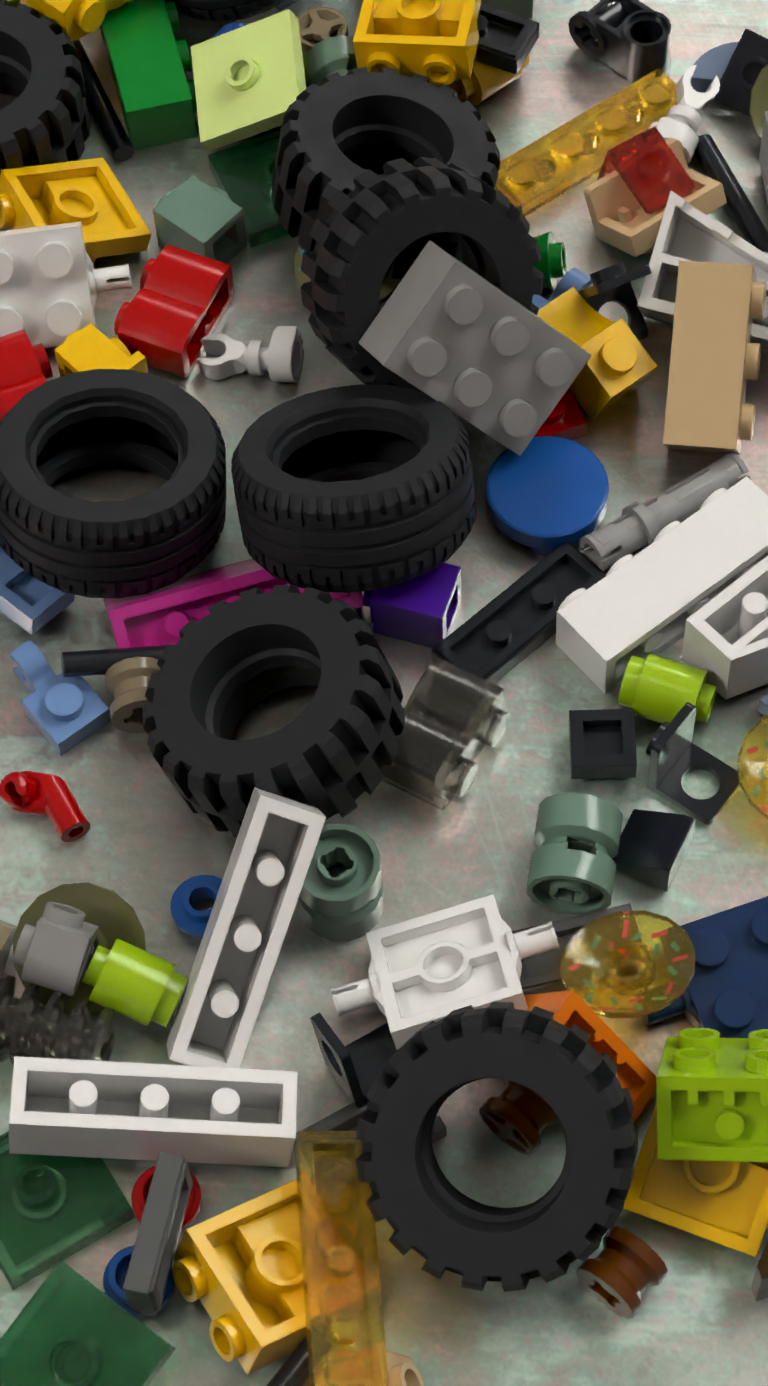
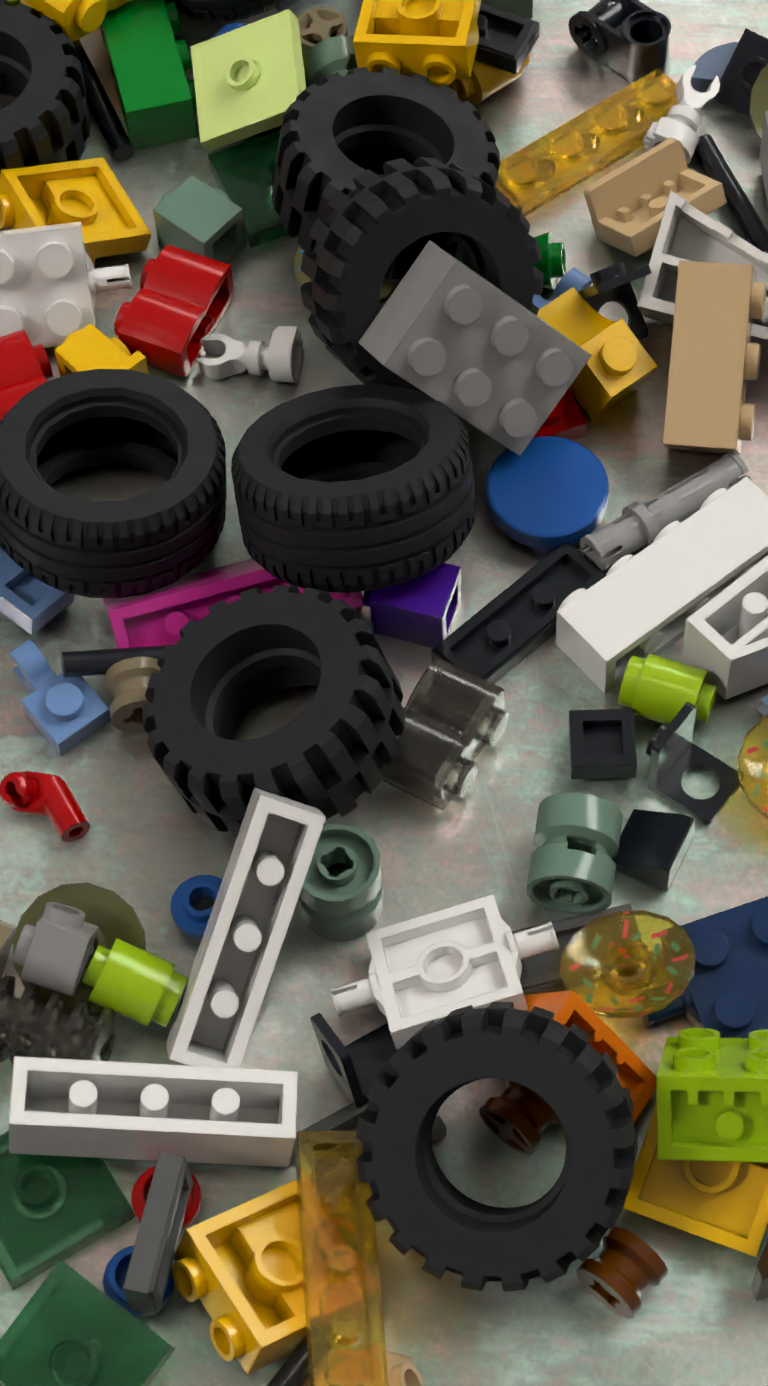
(648, 170): clear red bracket -> none

